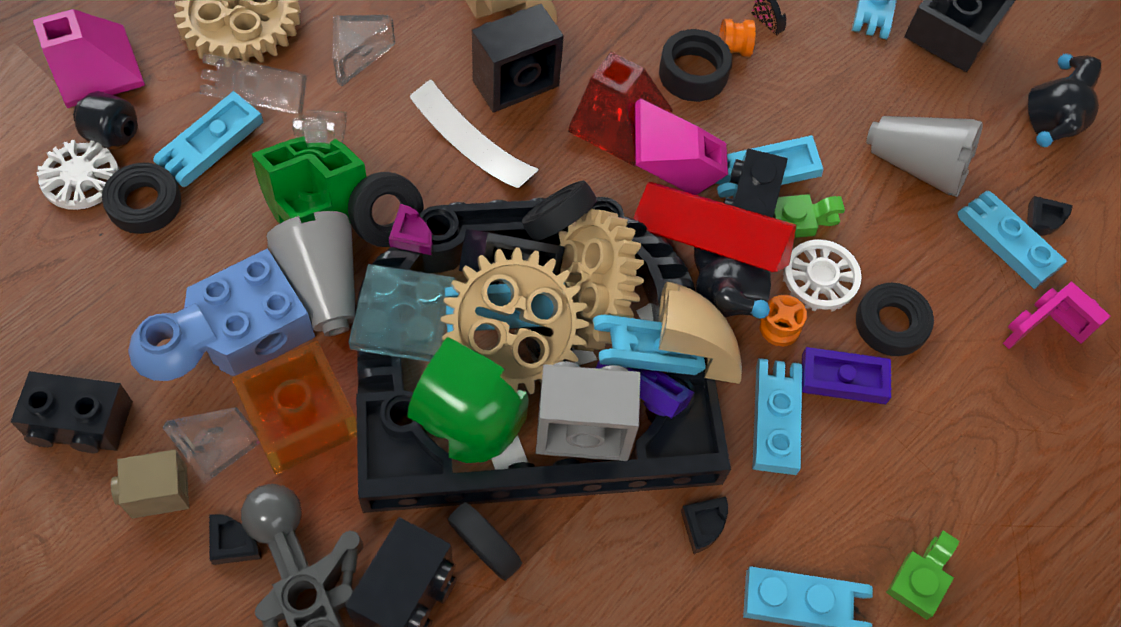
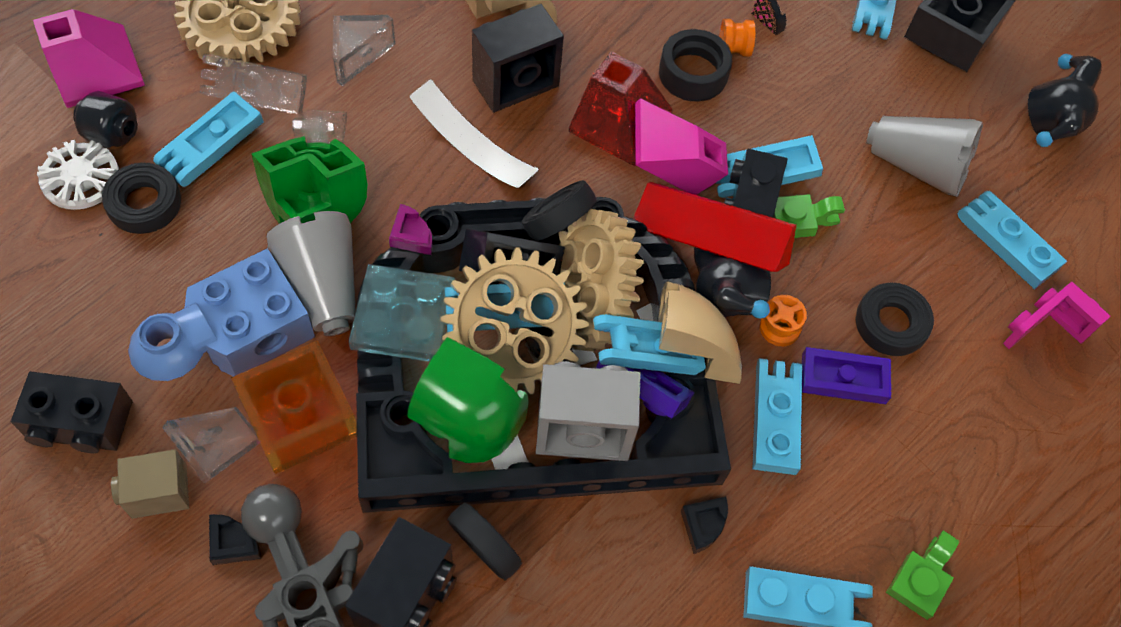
(368, 192): black tyre -> none
(822, 275): white wheel -> none
(1047, 215): black tile -> none

